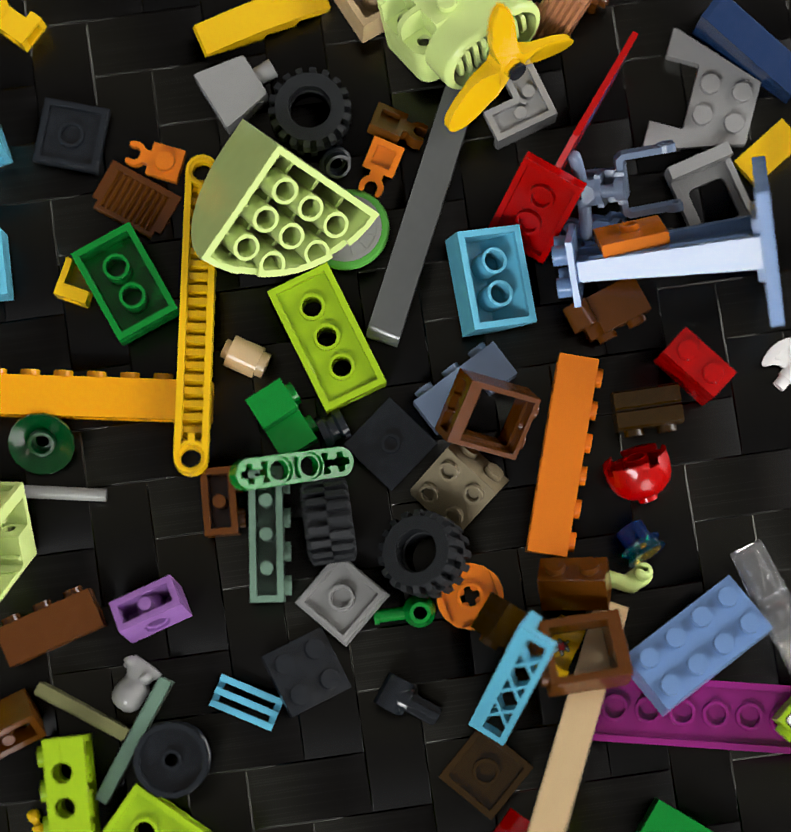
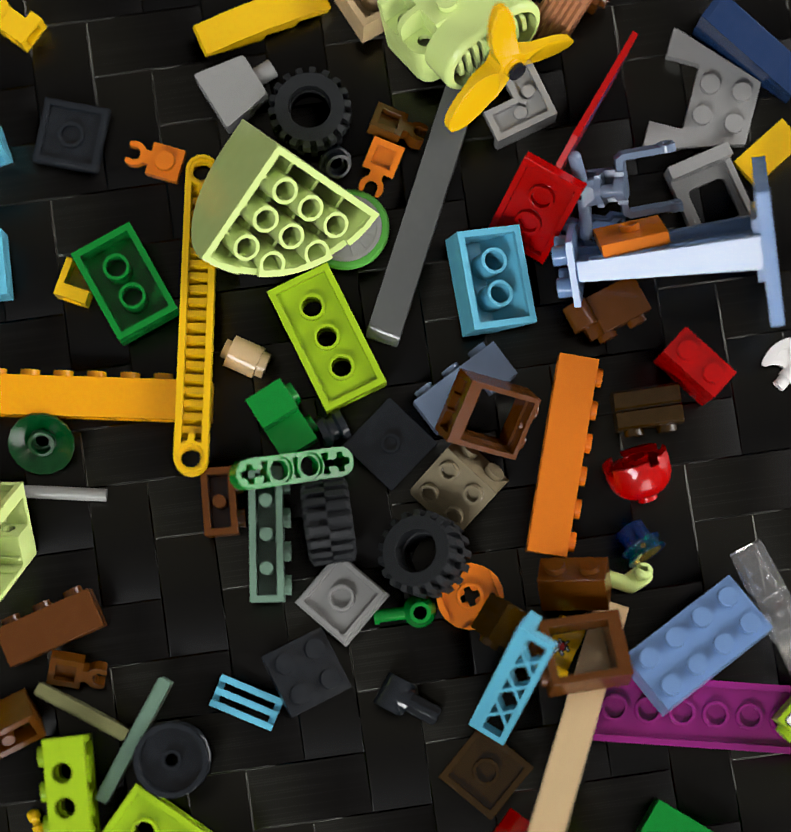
(70, 670): none -> reddish brown plate
(134, 686): light grey animal -> none
(135, 199): reddish brown window -> none
(150, 609): medium lavender brick -> none

